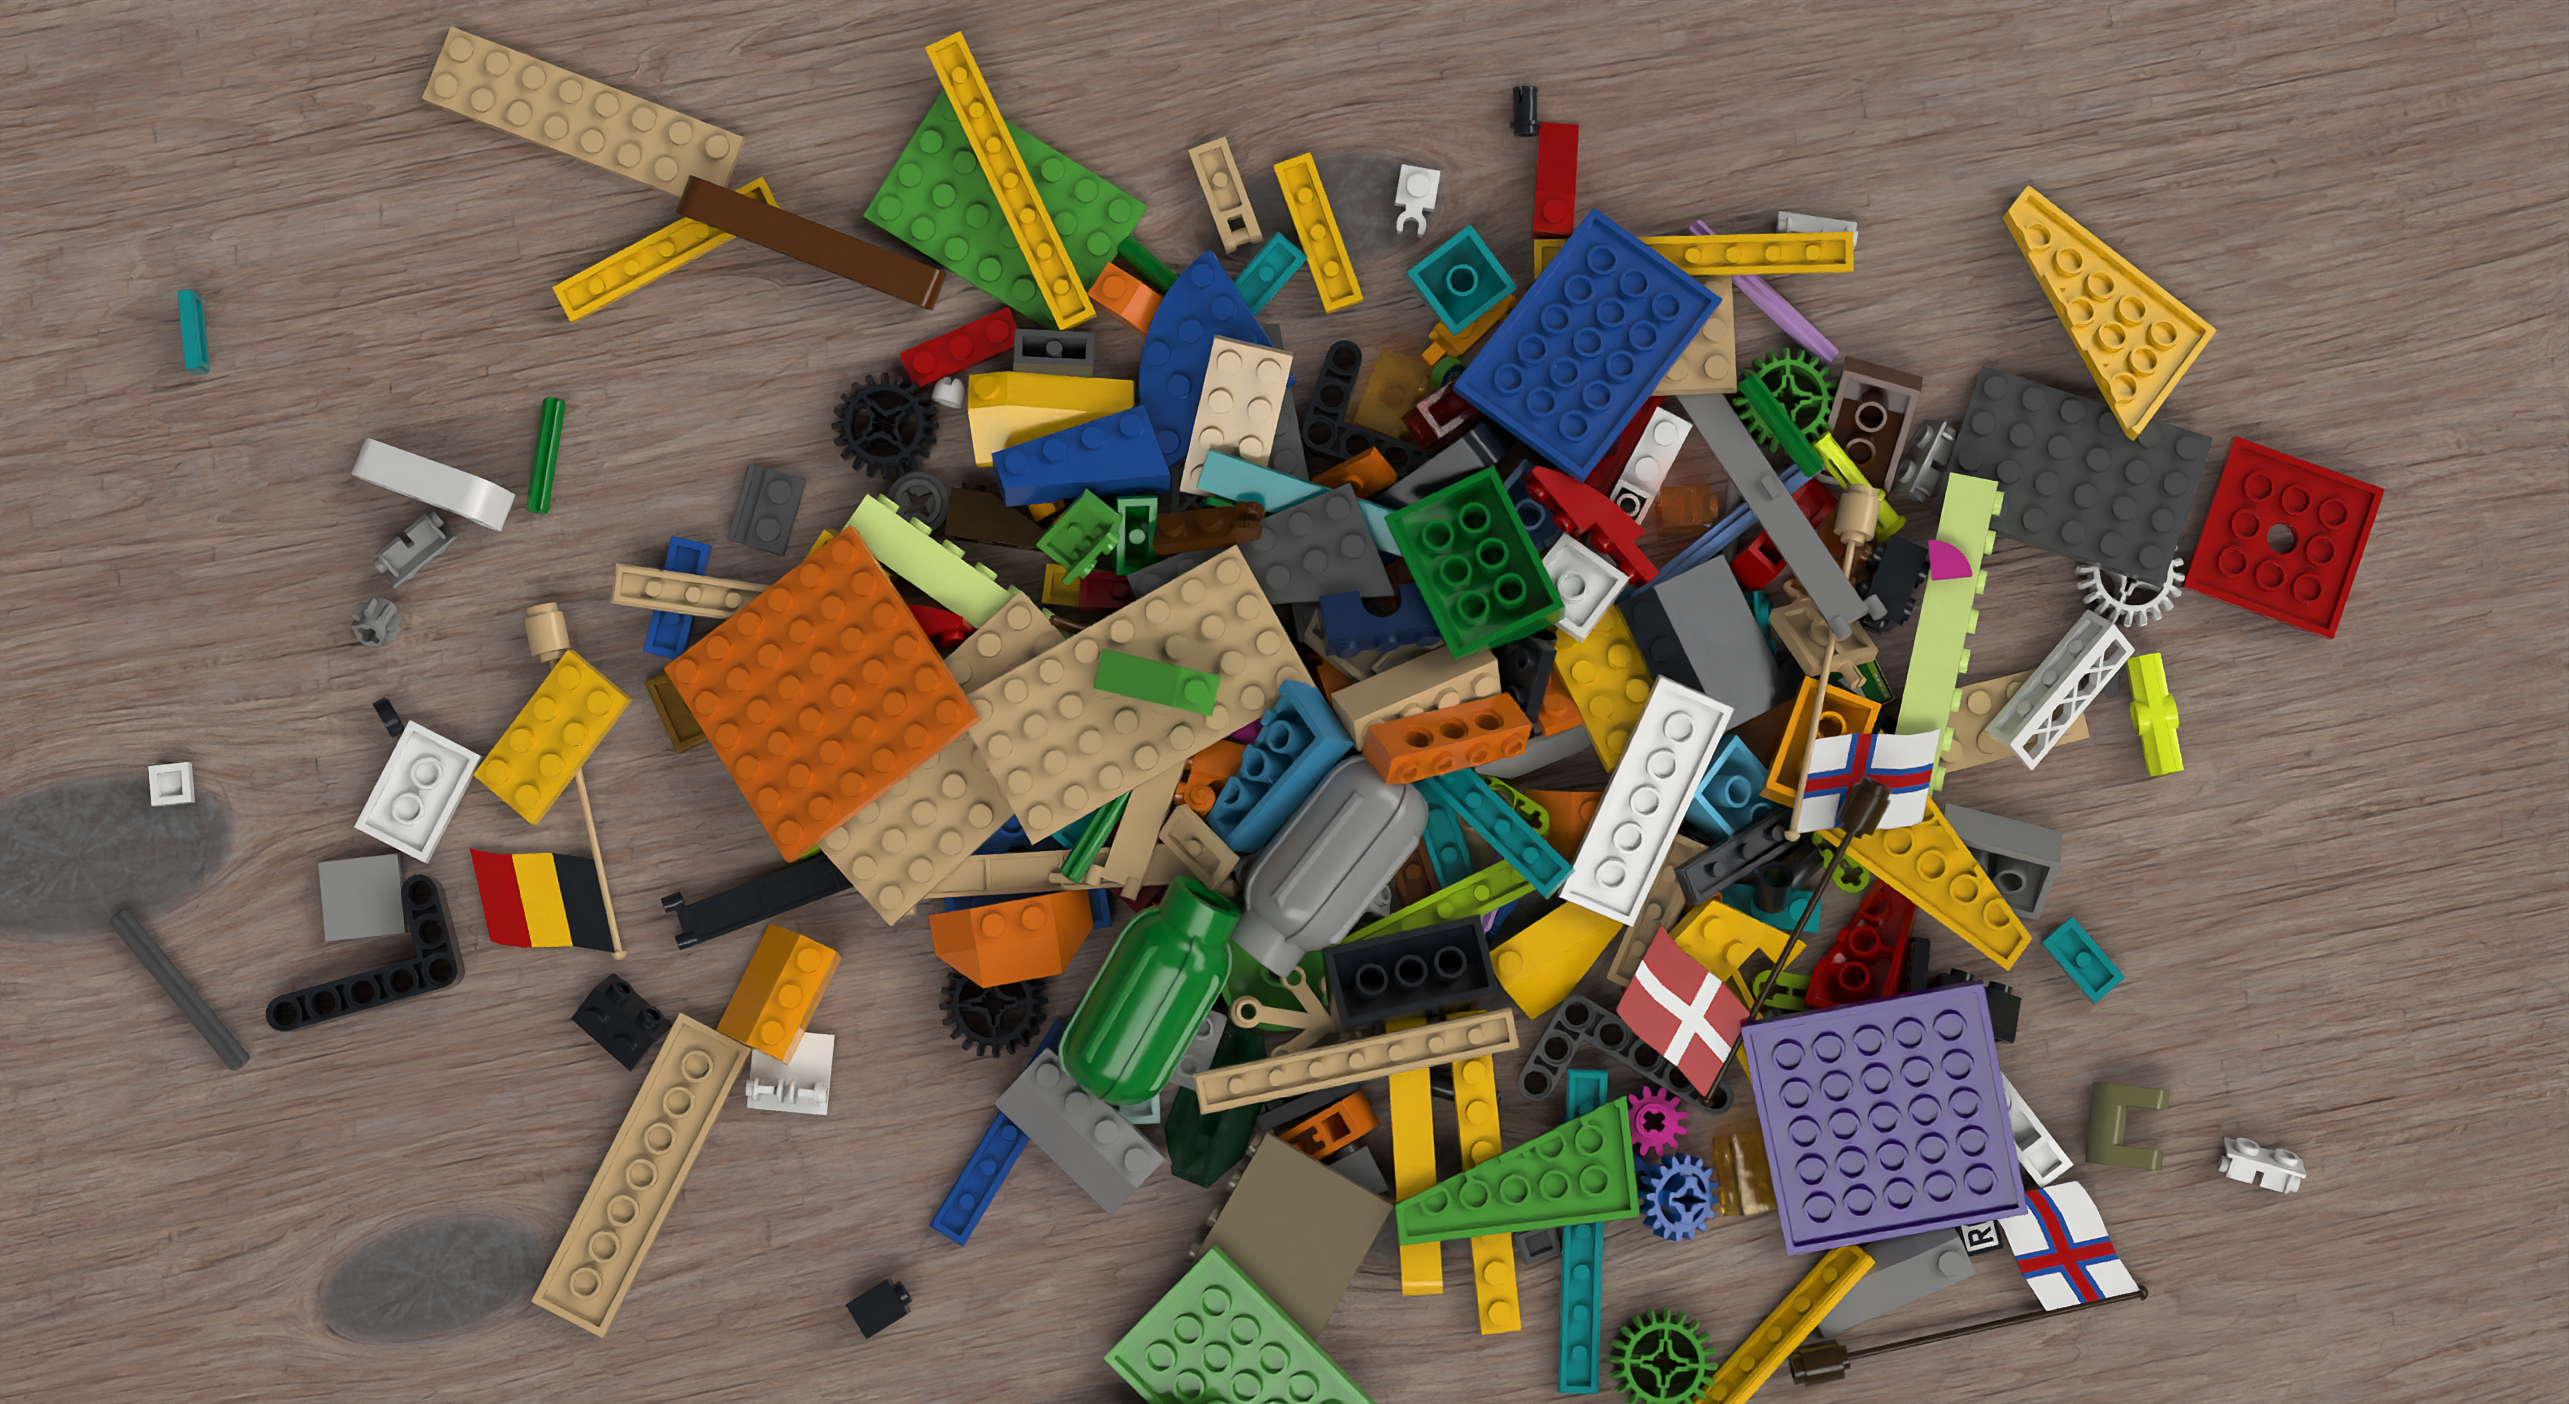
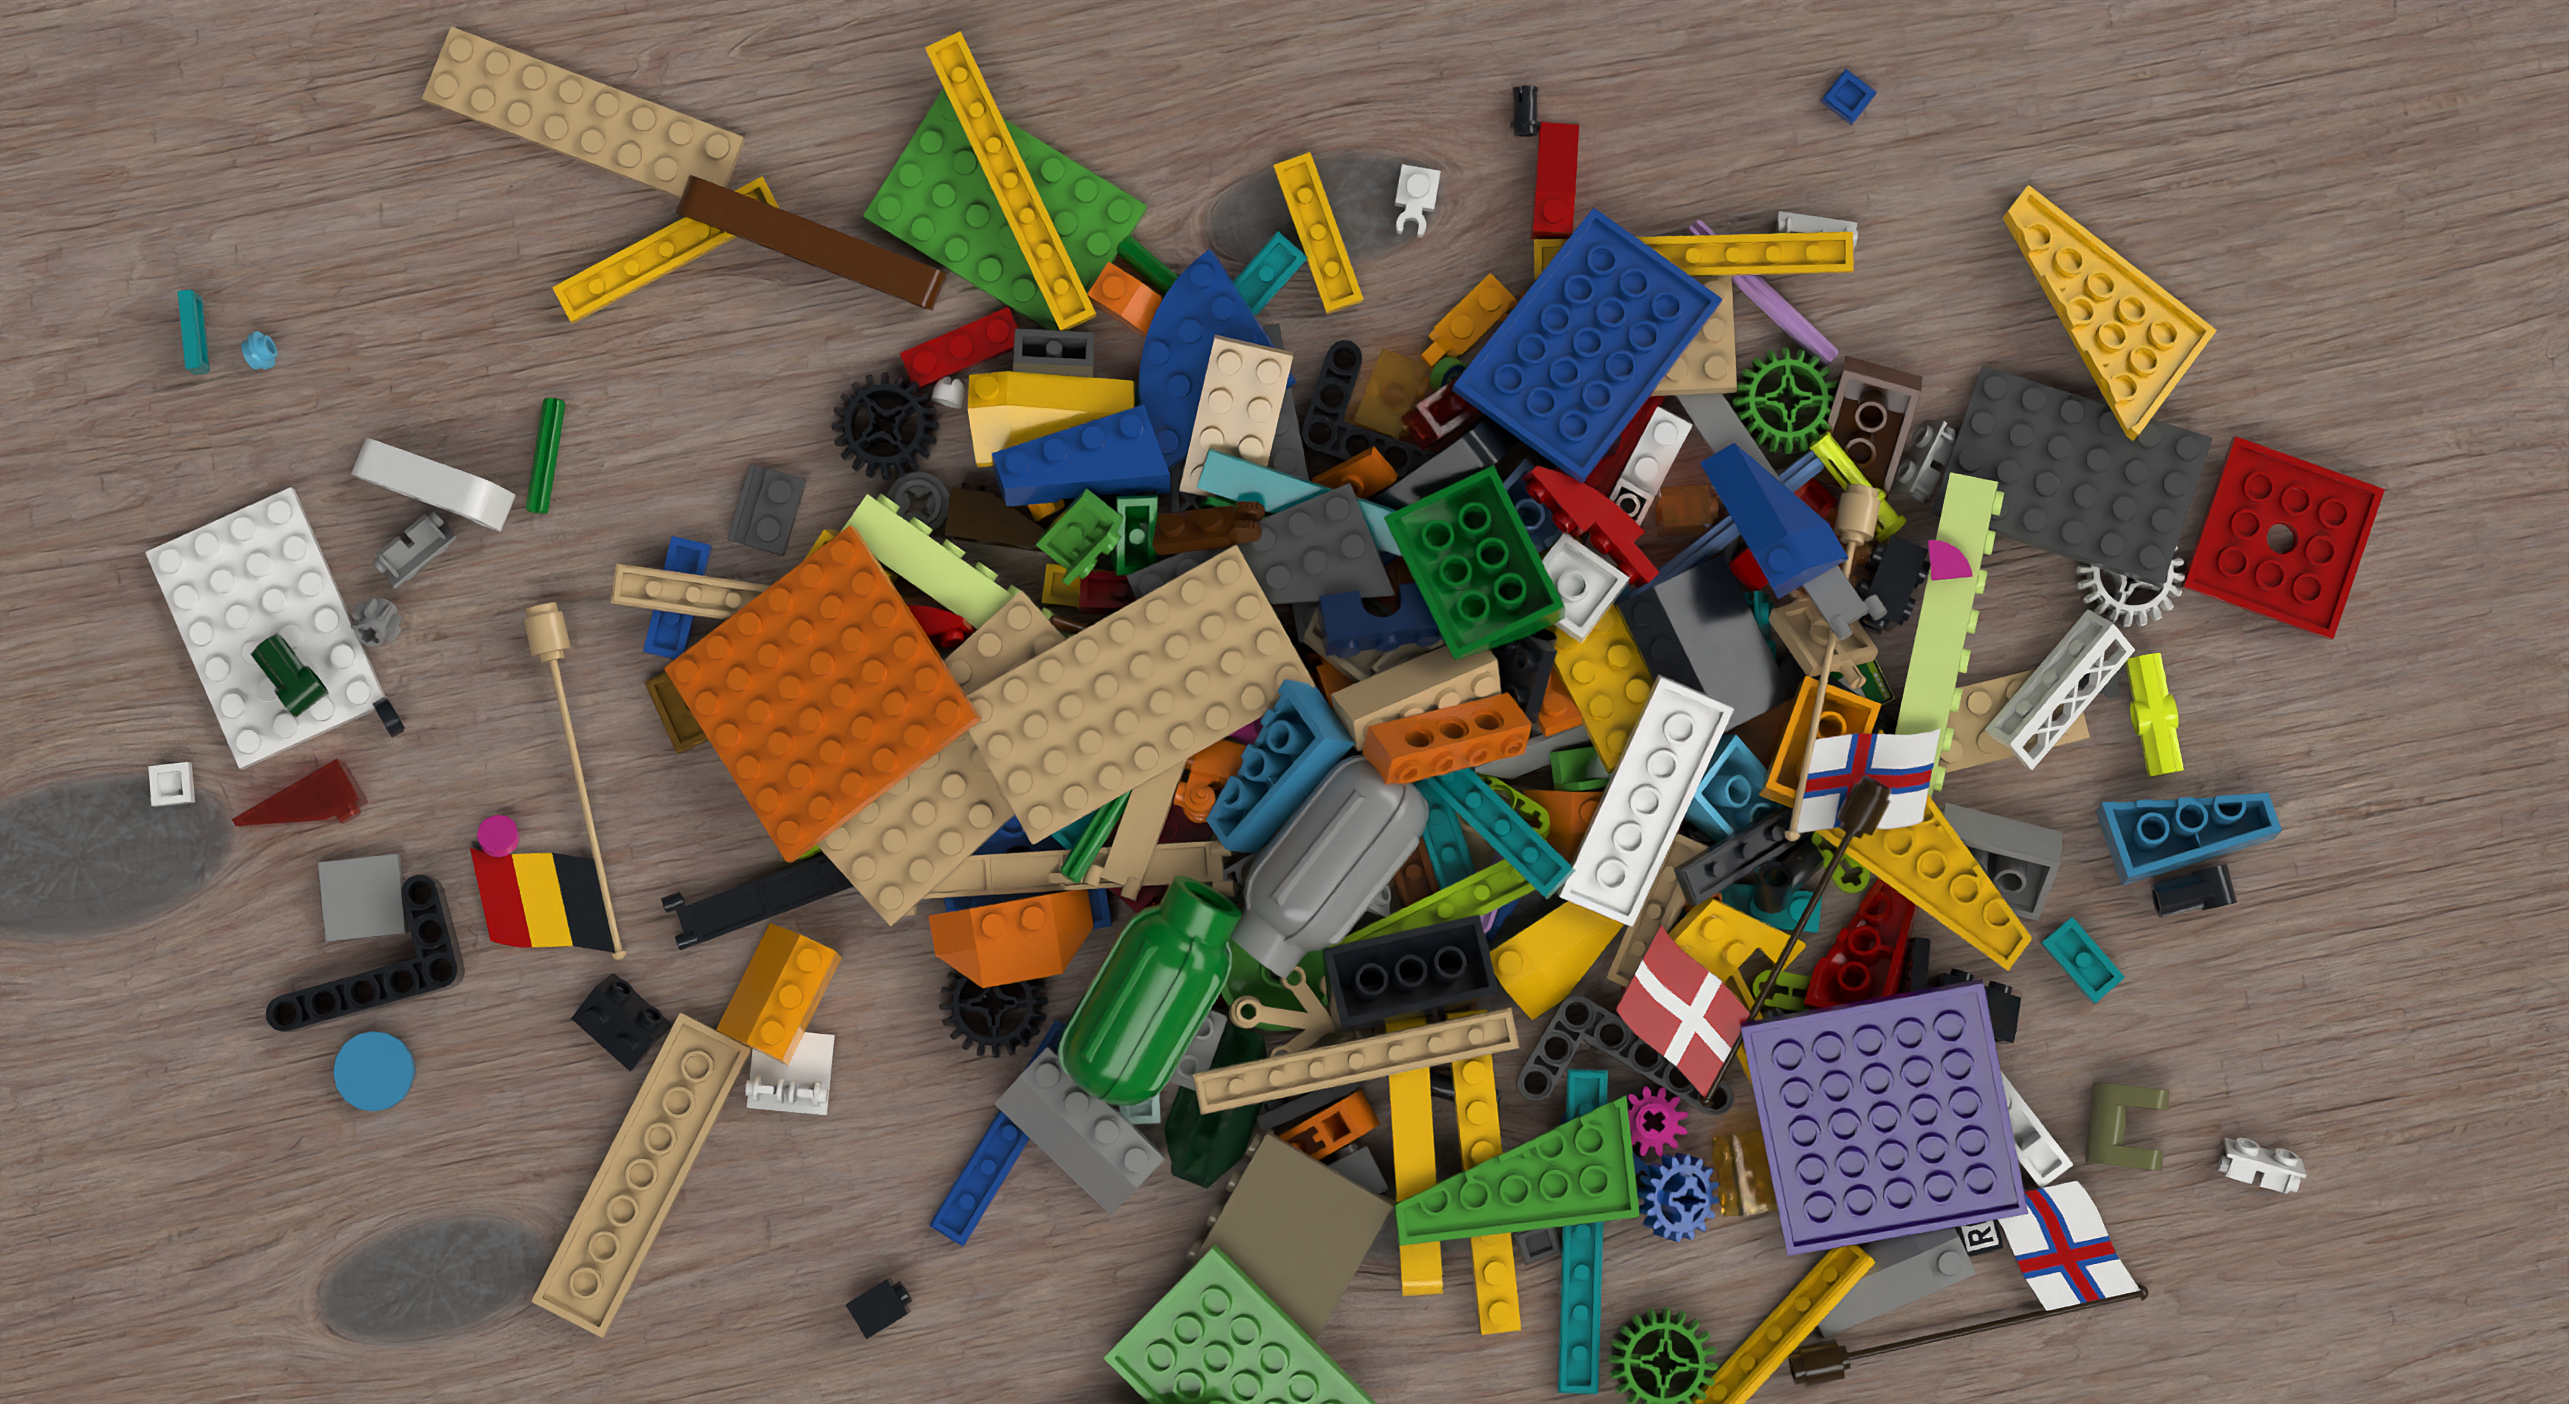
(179, 990): dark grey axle -> none
(244, 584): none -> white plate
(259, 351): none -> medium azure plate
(295, 684): none -> dark green piece
(316, 799): none -> clear red slope
(374, 1071): none -> dark azure tile
(418, 791): white plate -> none
(498, 835): none -> dark pink tile
(552, 737): yellow plate -> none
(1157, 682): bright green slope -> none
(1198, 847): tan plate -> none
(1225, 193): tan plate -> none
(1460, 280): teal slope -> none
(1578, 770): none -> bright green panel
(1778, 527): none -> blue wedge
(1781, 425): green axle -> none
(1848, 97): none -> blue tile
(2172, 834): none -> dark azure wedge
(2203, 890): none -> black piece

